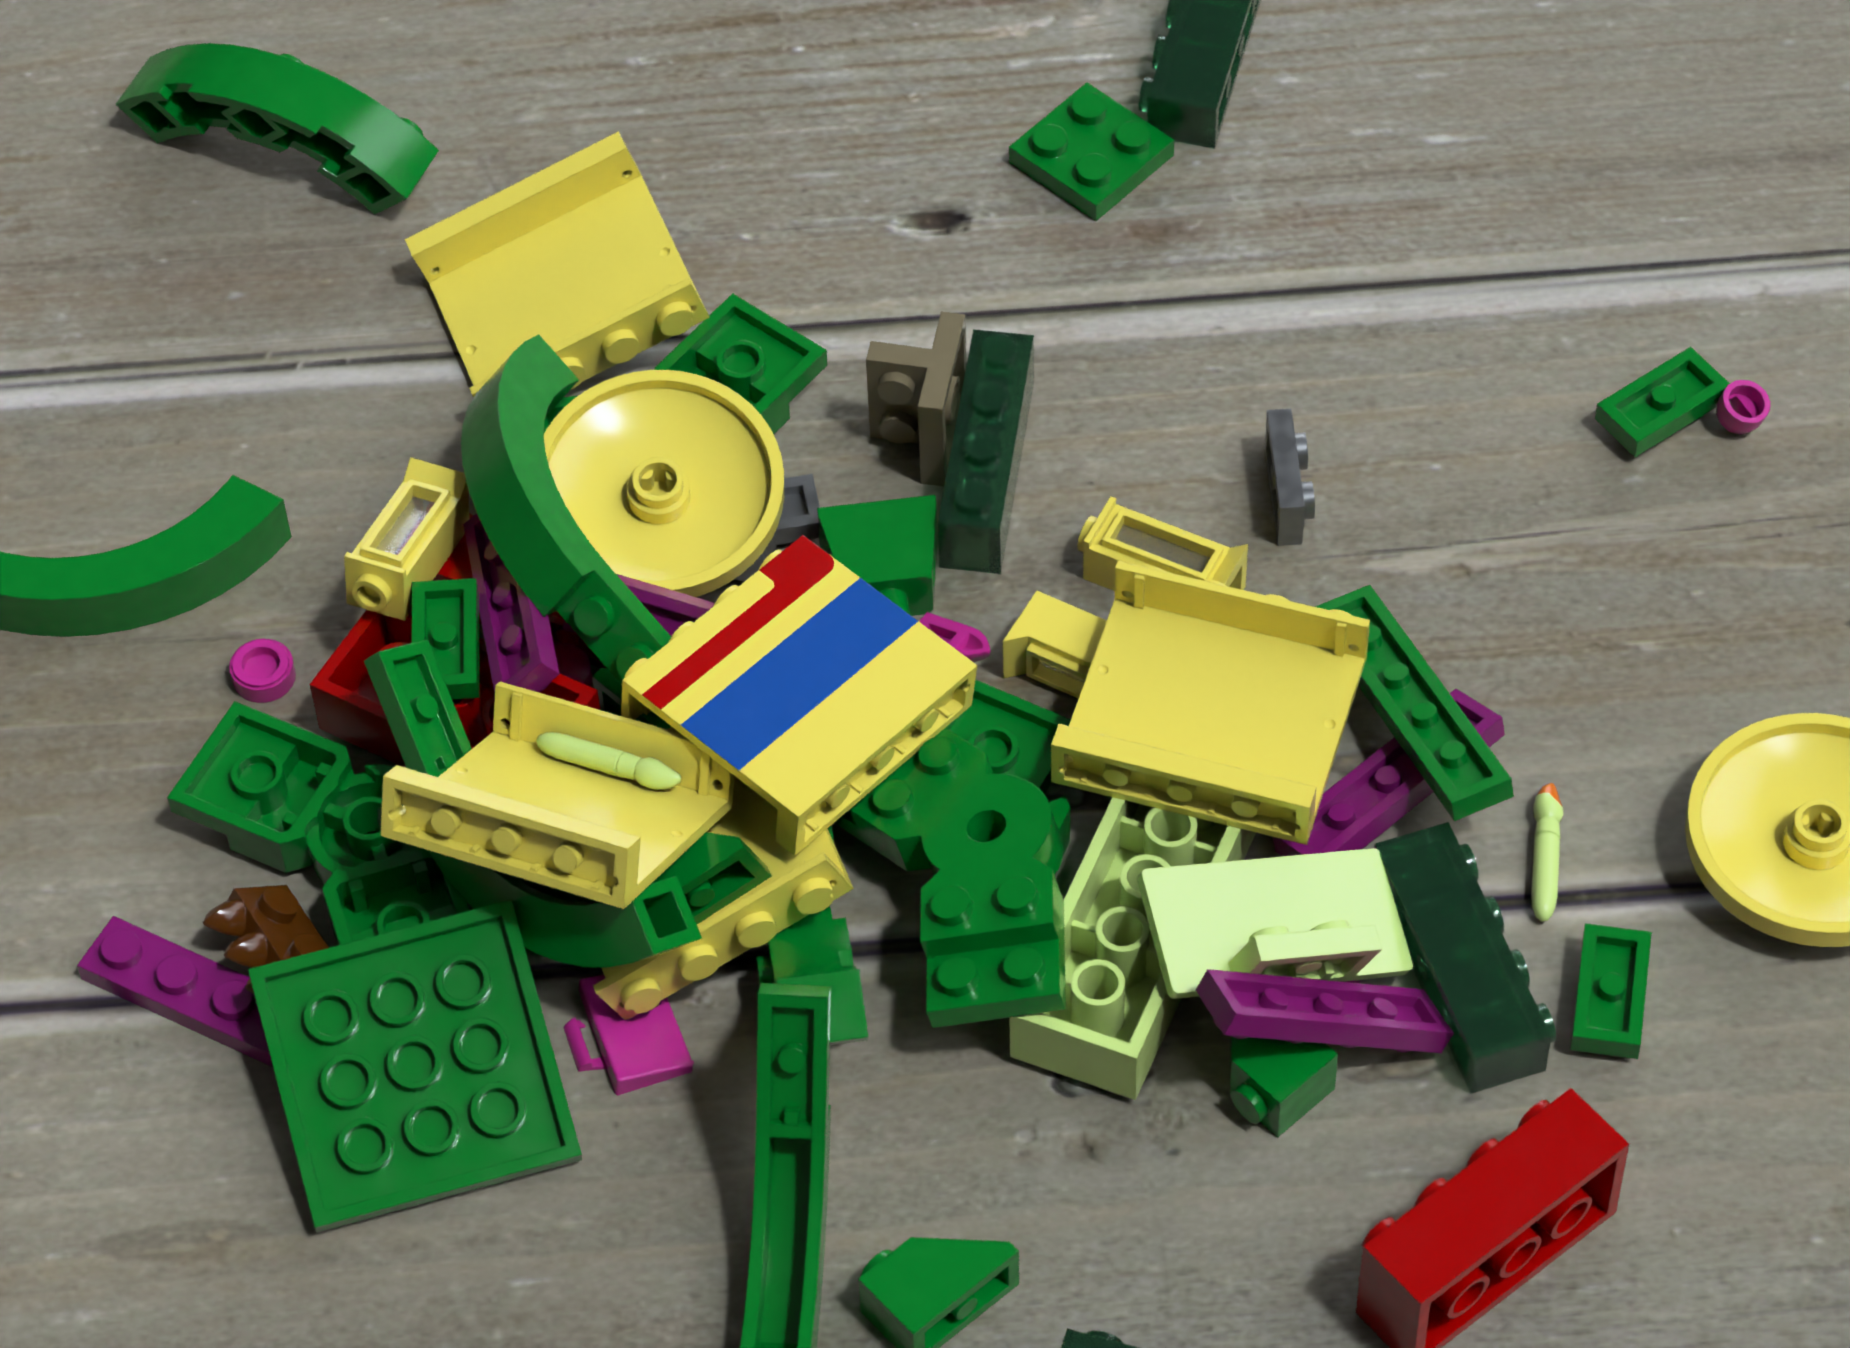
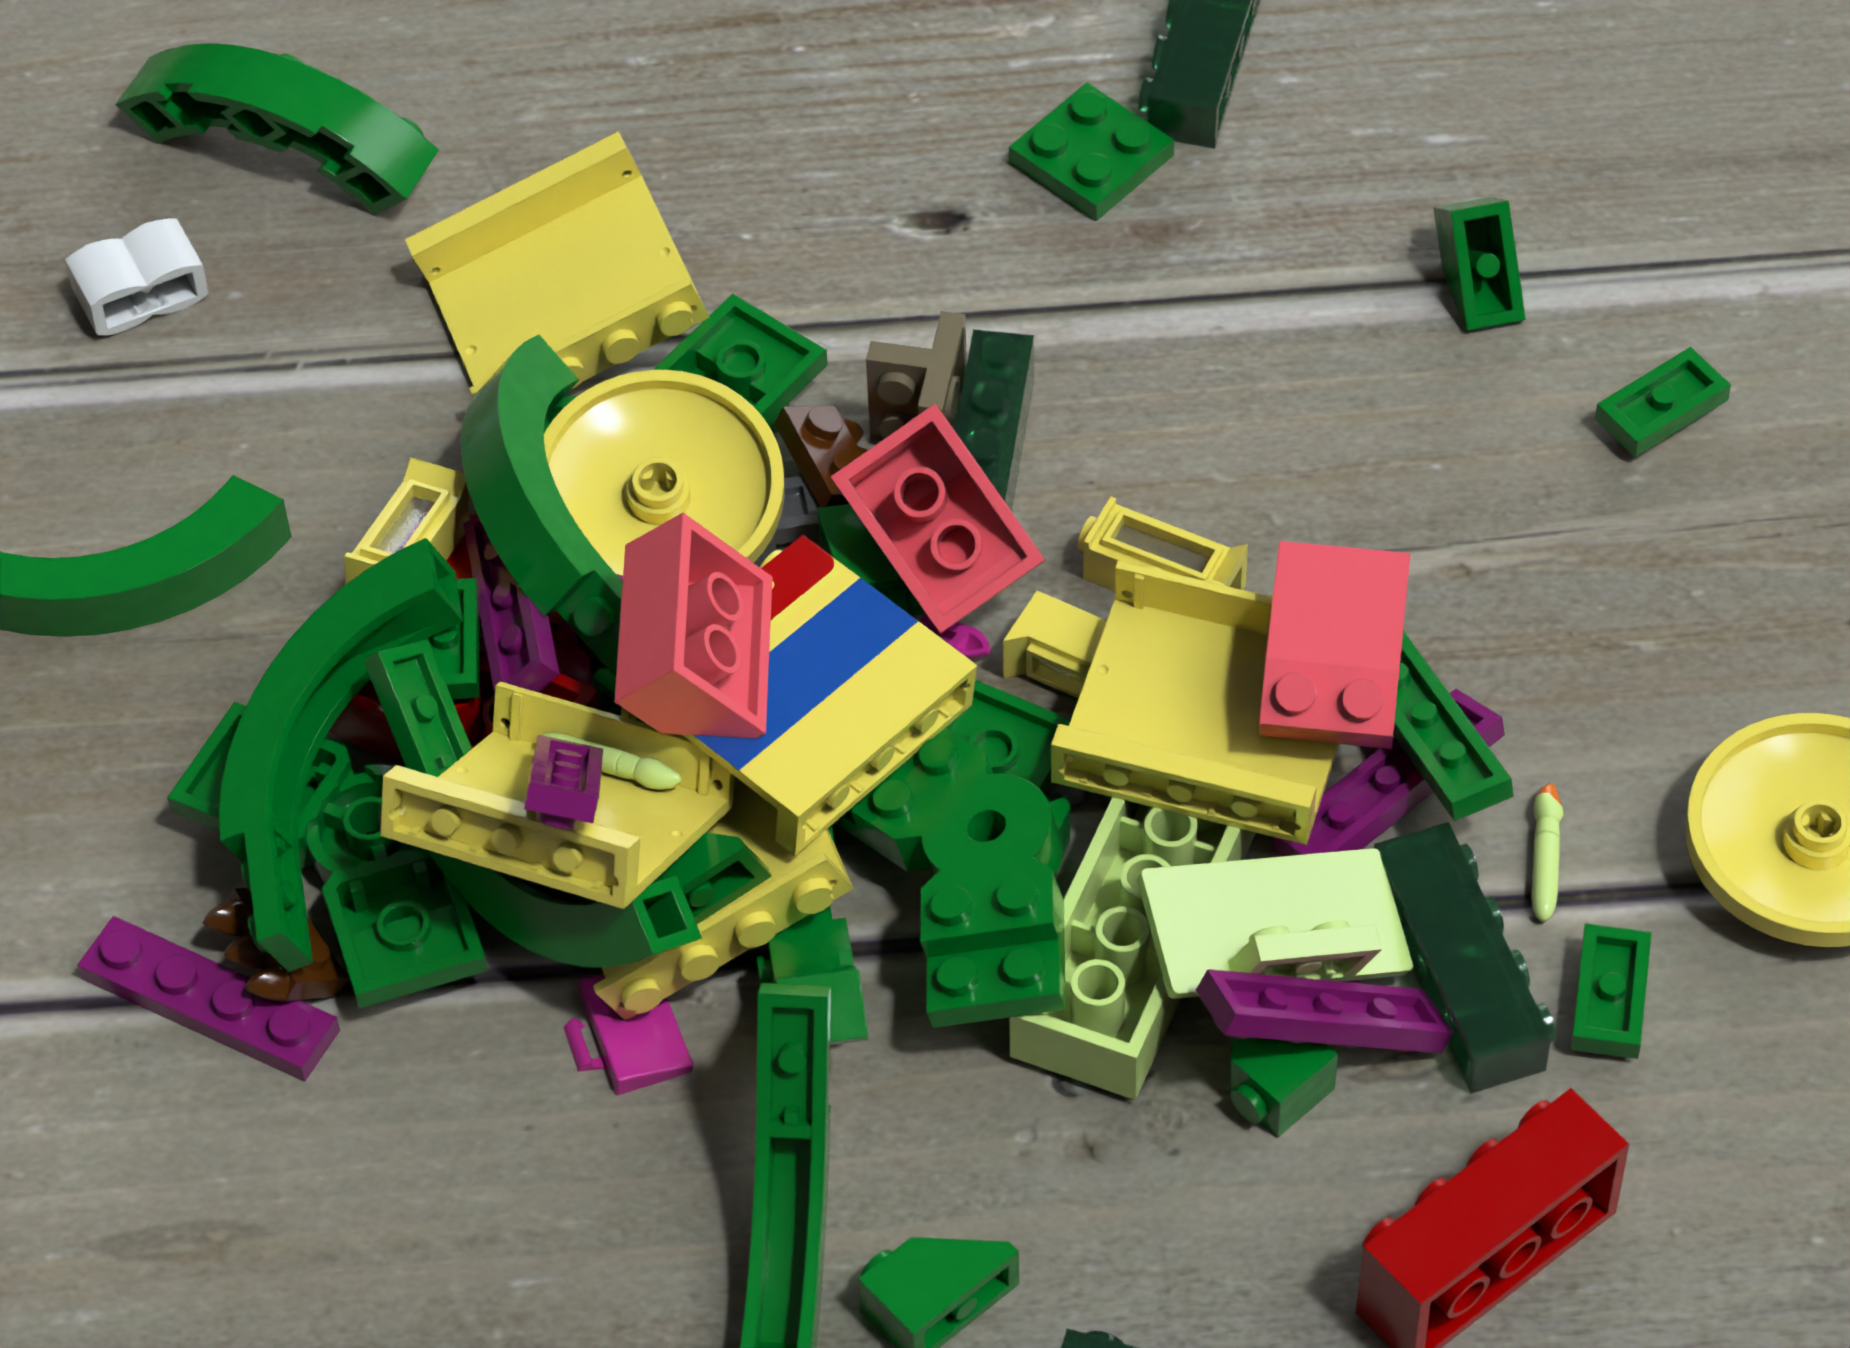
(137, 276): none -> white brick
(262, 670): dark pink tile -> none
(291, 714): none -> green arch
(414, 1065): green plate -> none
(564, 782): none -> magenta plate
(693, 634): none -> coral slope
(820, 447): none -> reddish brown plate
(938, 518): none -> coral slope
(1285, 457): flat silver plate -> none
(1334, 645): none -> coral slope
(1480, 261): none -> green slope
(1747, 409): dark pink hinge -> none

